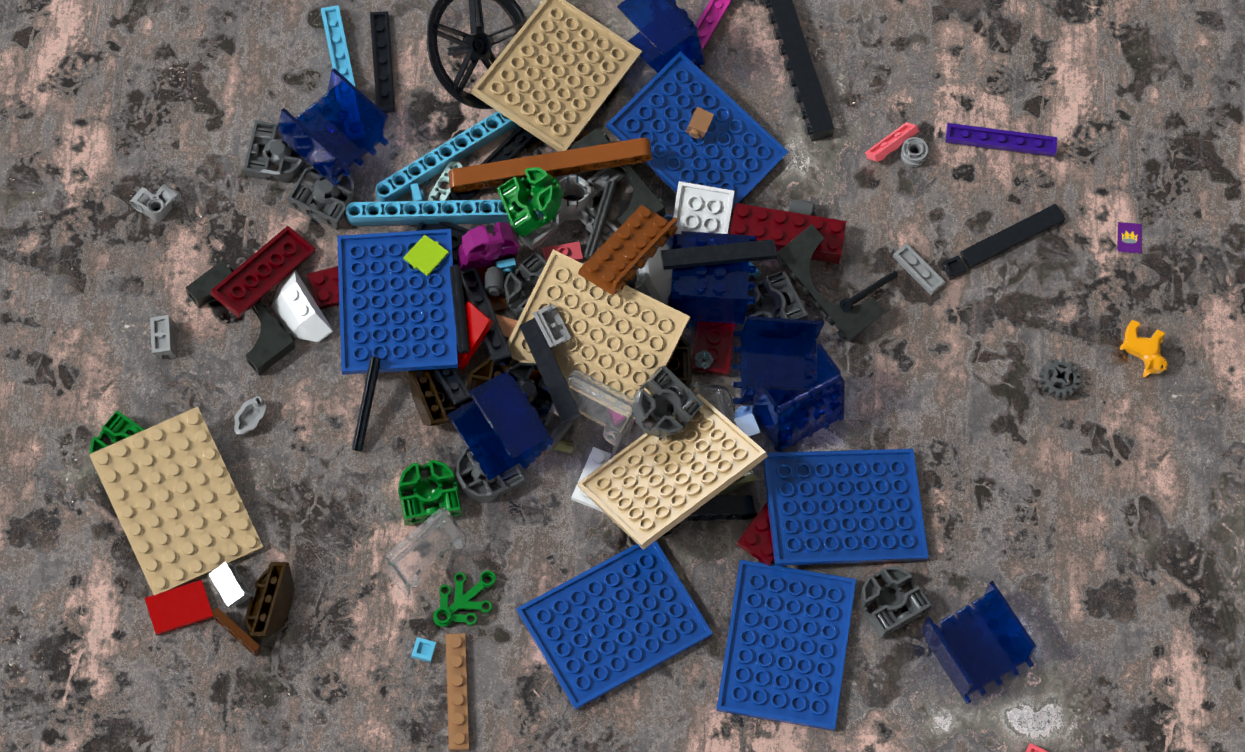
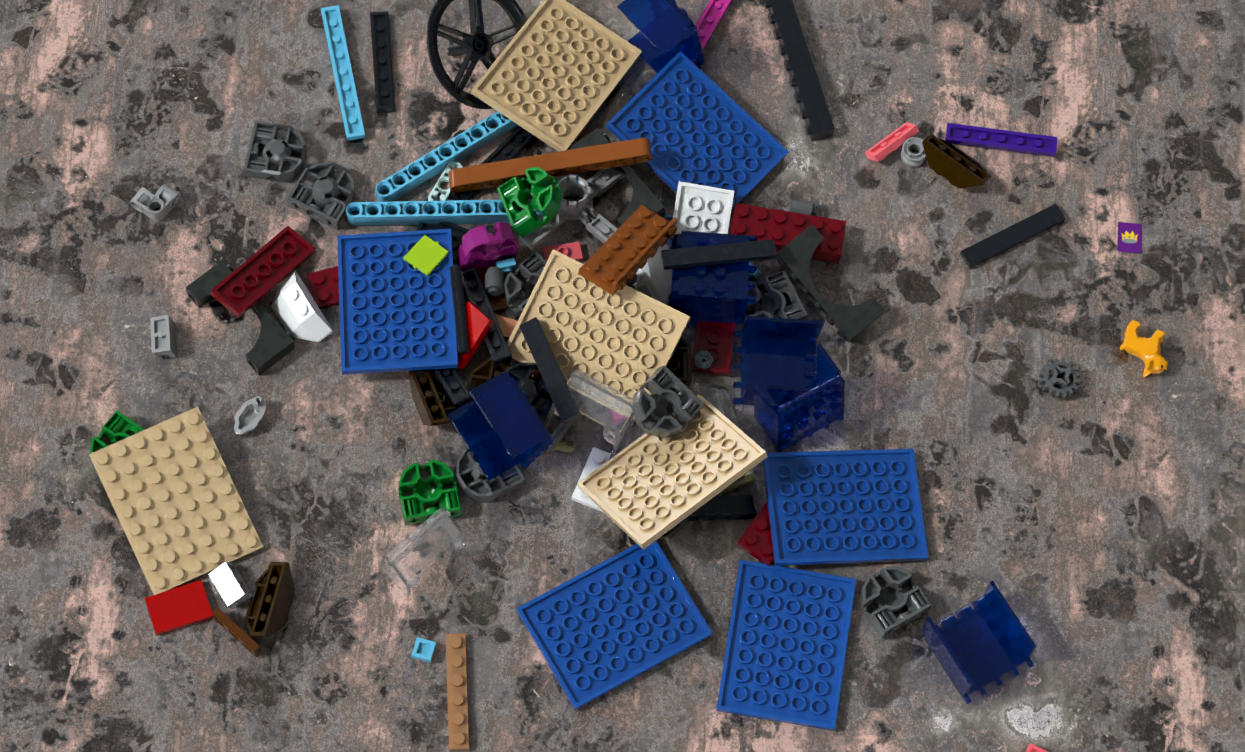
(336, 129): clear blue windscreen -> none
(366, 403): black axle -> none
(417, 195): medium azure plate -> none
(463, 601): green plant -> none
(552, 326): light grey hinge -> none
(600, 219): dark grey axle -> none
(699, 123): medium nougat brick -> none
(747, 420): medium blue brick -> none
(847, 303): black bar -> none
(918, 269): light grey tile -> none
(953, 163): none -> dark brown wedge
(954, 267): black tile -> none

